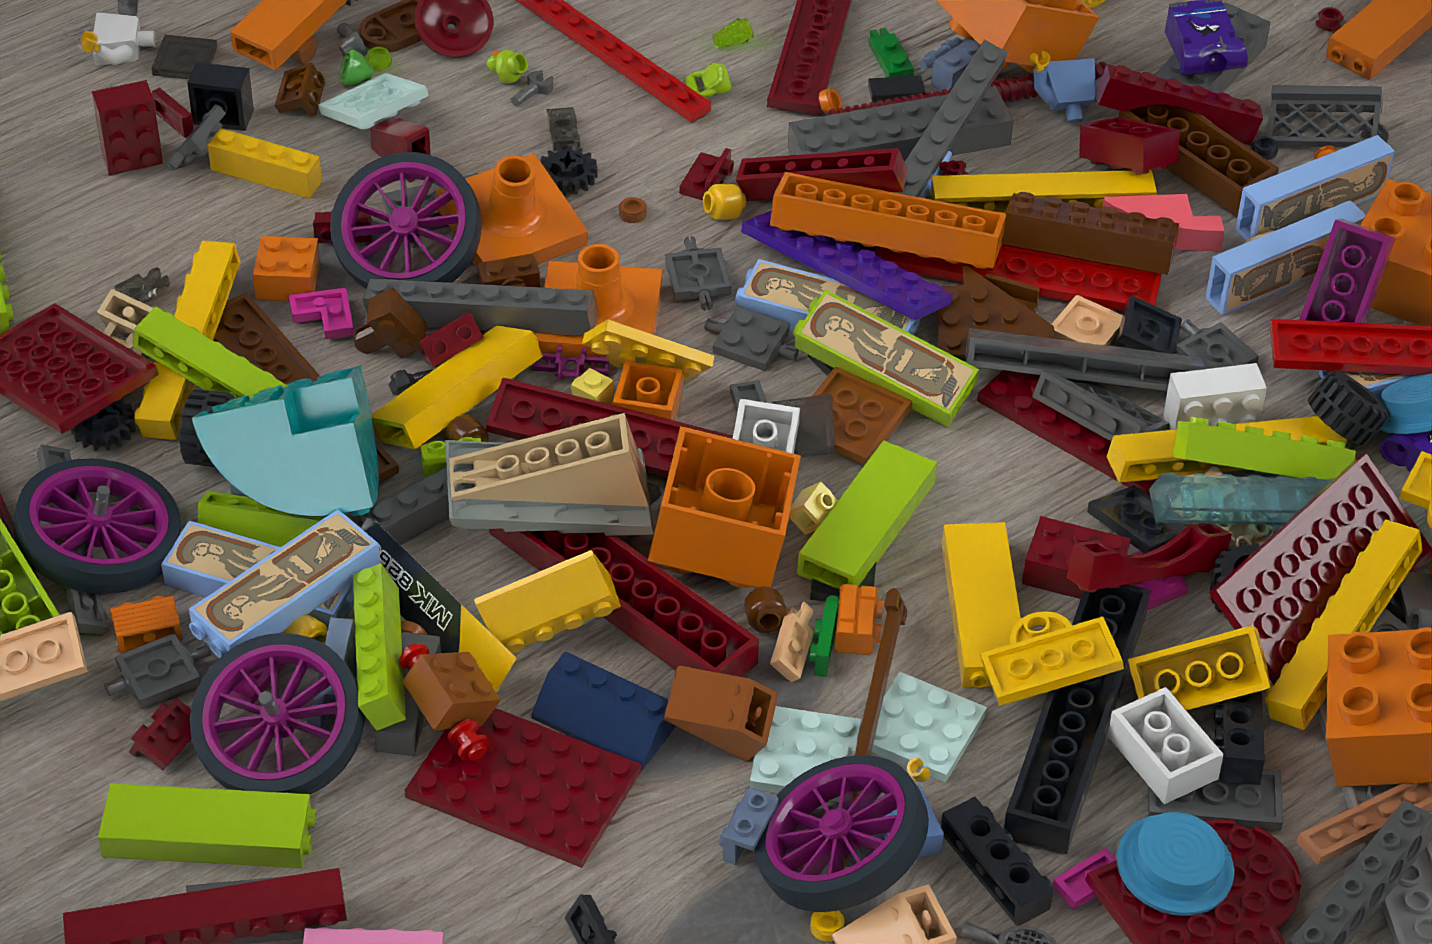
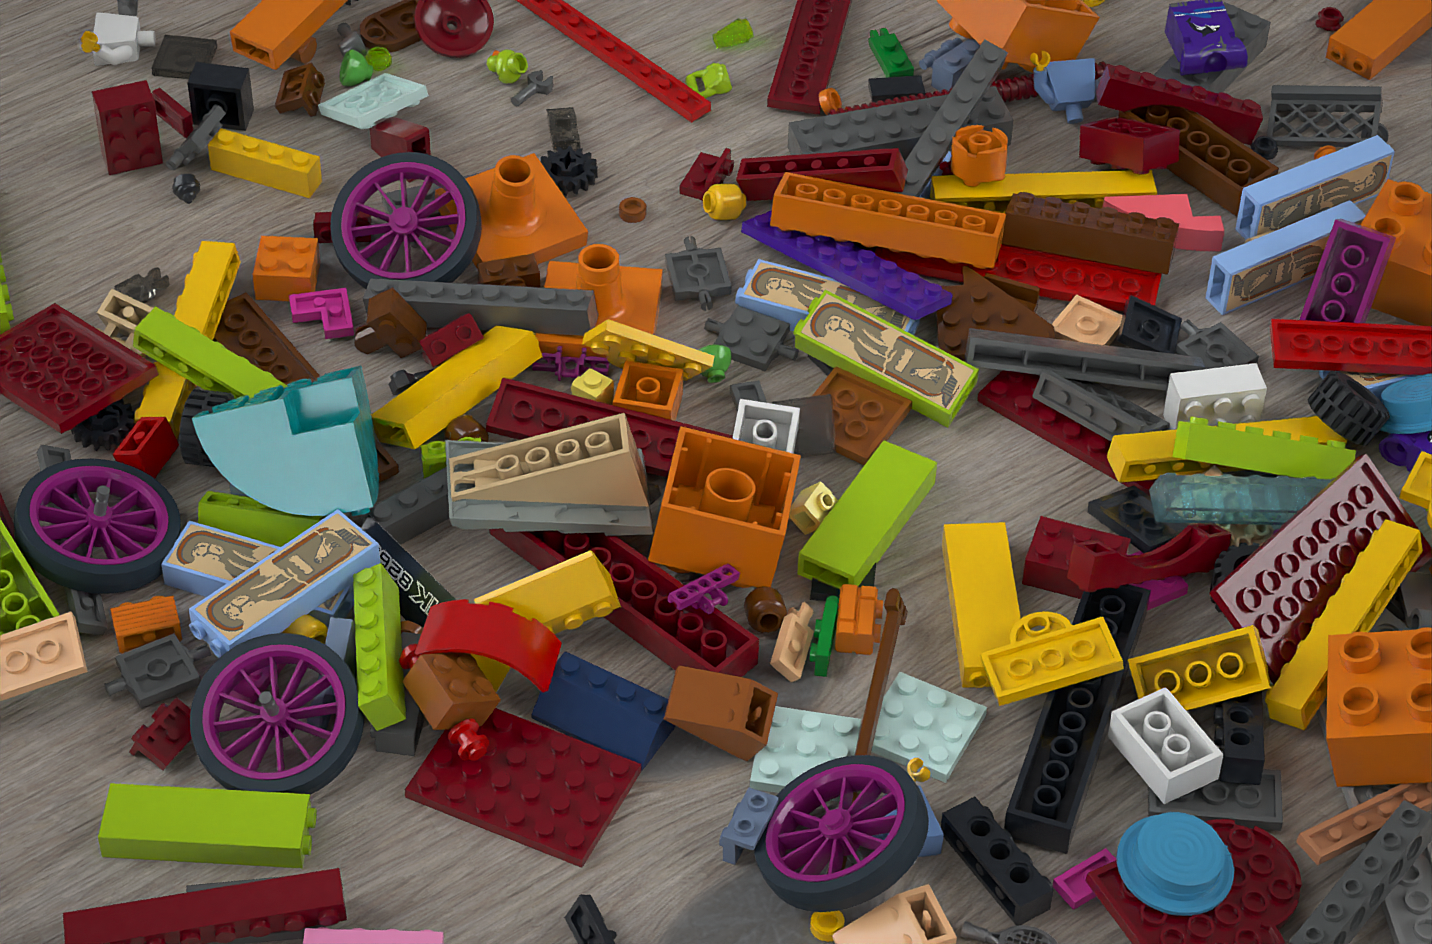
(148, 445): none -> red brick
(186, 187): none -> black plate
(492, 633): none -> red panel
(698, 599): none -> magenta piece
(721, 362): none -> bright green brick
(979, 155): none -> orange brick

